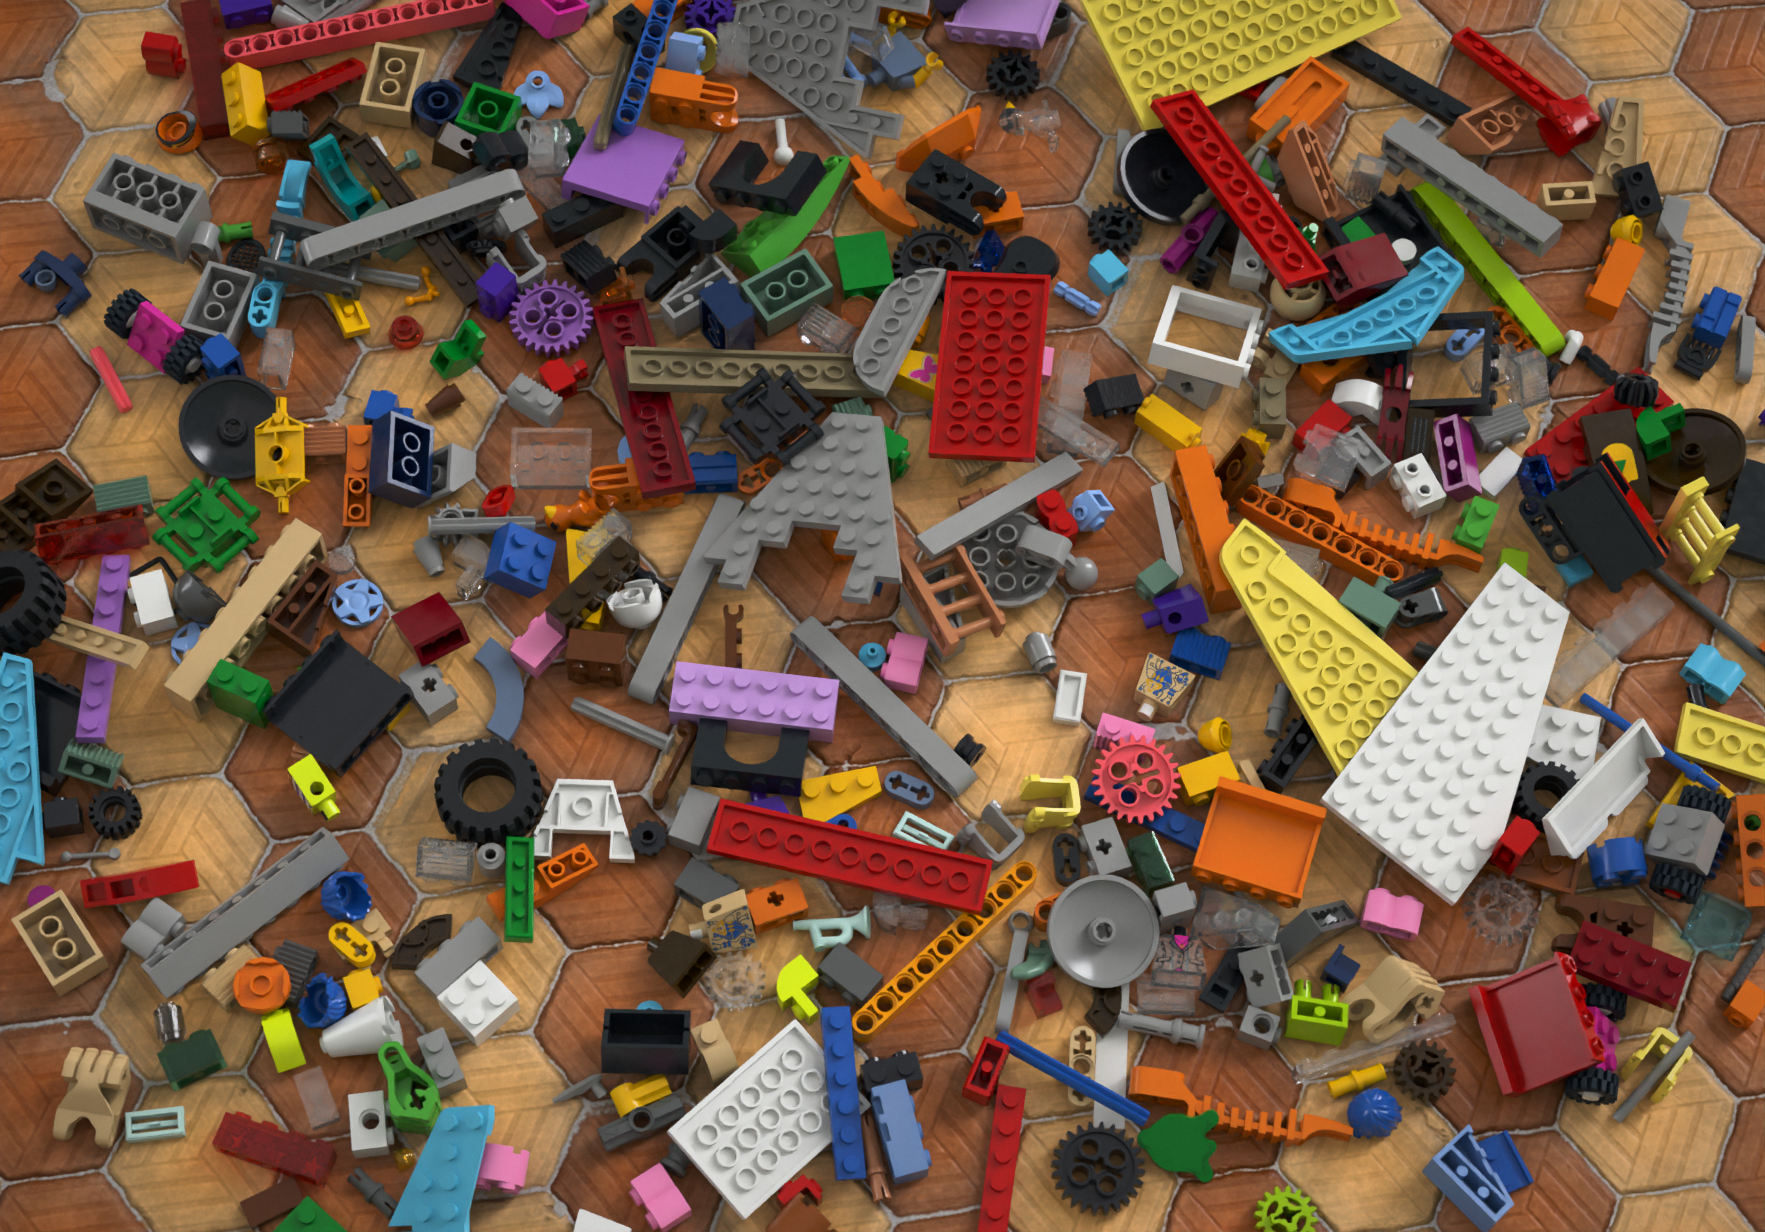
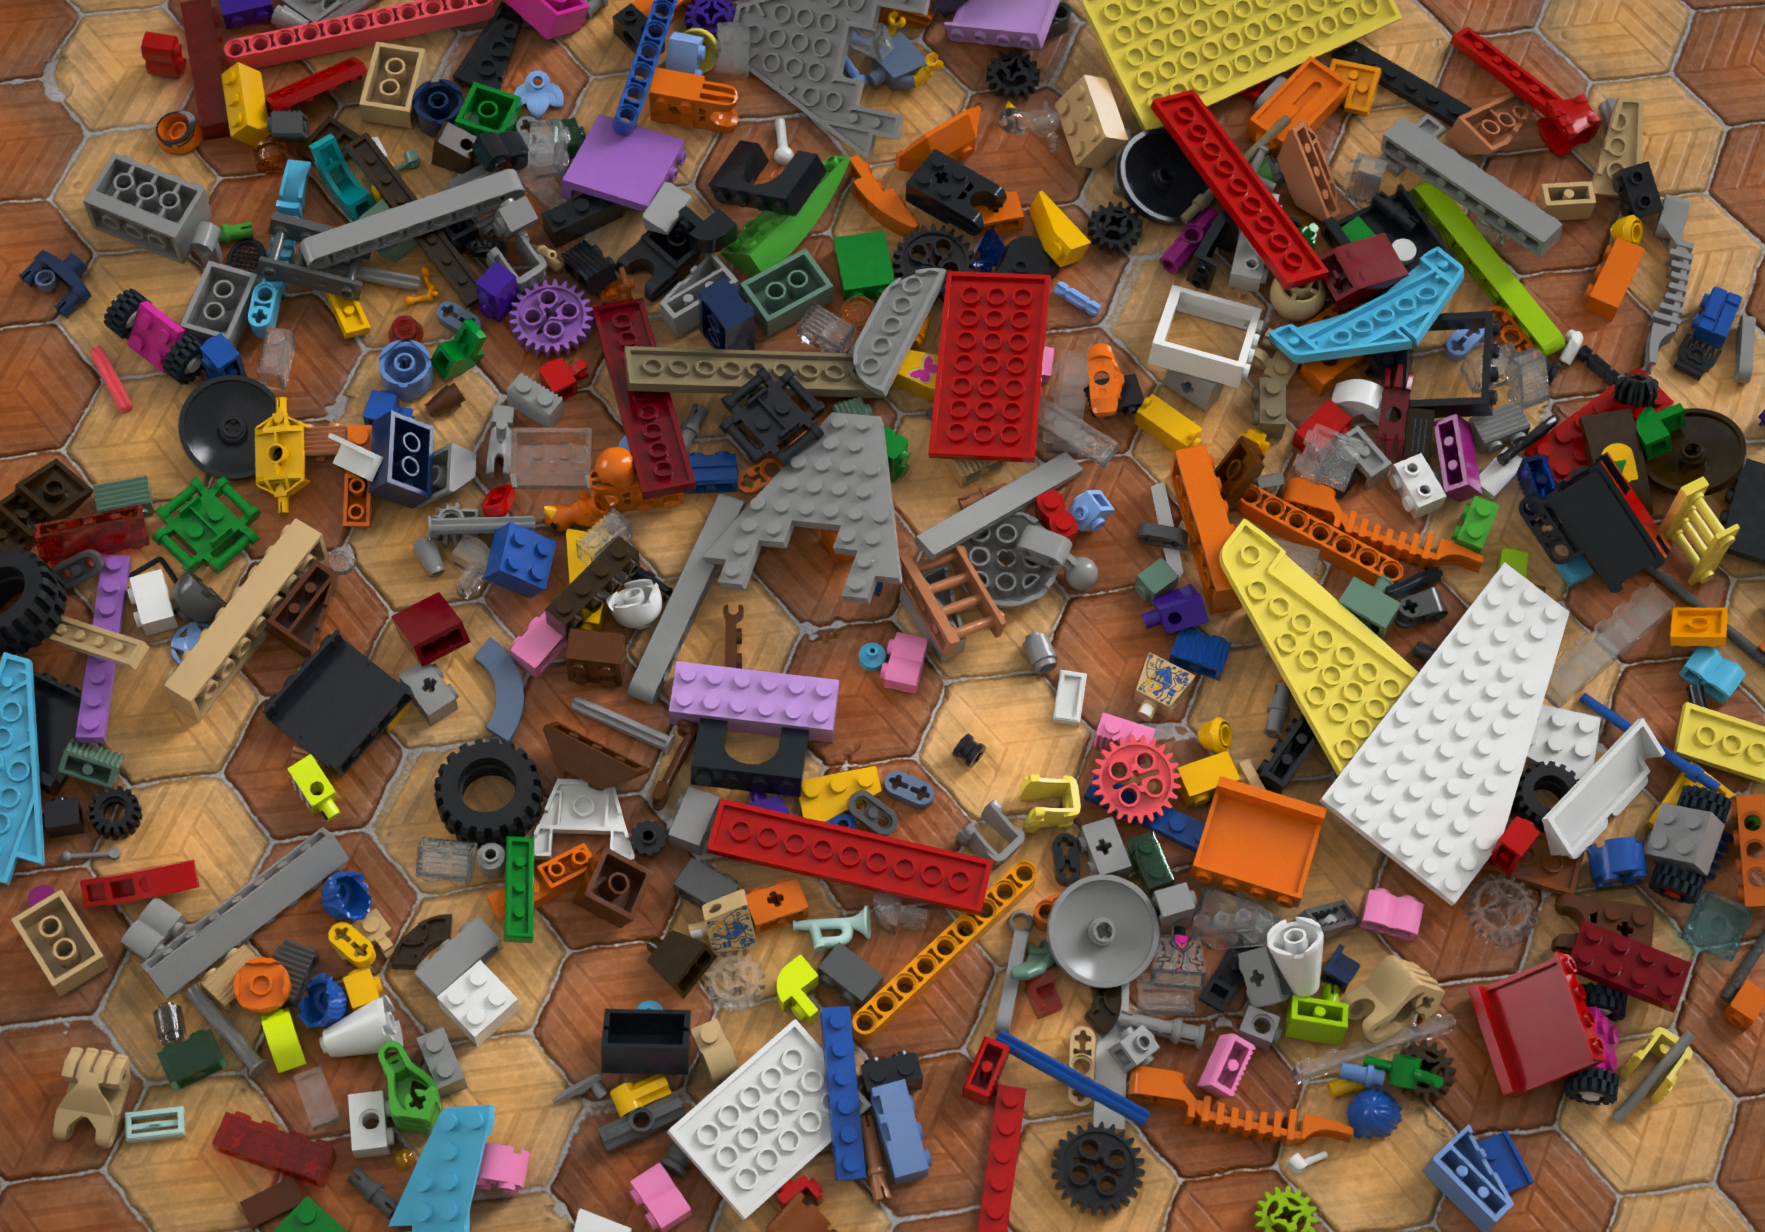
(79, 567): none -> dark grey plate
(226, 1031): none -> light grey axle
(240, 692): green brick -> none
(356, 459): none -> white panel
(357, 603): light blue wheel -> none
(406, 369): none -> medium blue brick
(460, 315): none -> sand blue beam
(500, 441): none -> light grey piece
(549, 255): none -> tan piece
(590, 760): none -> reddish brown wedge
(612, 887): none -> reddish brown brick
(613, 97): dark tan axle -> none
(616, 467): none -> orange hair
(664, 208): none -> light grey slope
(872, 812): none -> dark grey plate
(884, 706): light grey beam -> none
(948, 838): light aqua tile -> none
(1057, 232): none -> yellow slope
(1091, 122): none -> tan brick
(1104, 397): none -> orange piece
(1107, 272): medium azure brick -> none
(1134, 1048): none -> light grey brick
(1162, 536): none -> dark grey beam
(1180, 1143): green tile -> none
(1226, 1065): none -> bright pink brick
(1298, 953): none -> white cone
(1298, 1164): none -> white hand
(1361, 1074): none -> medium blue pin
(1362, 87): none -> light orange plate
(1404, 1071): none -> green piece
(1532, 437): none -> black piece
(1699, 626): none -> light orange plate

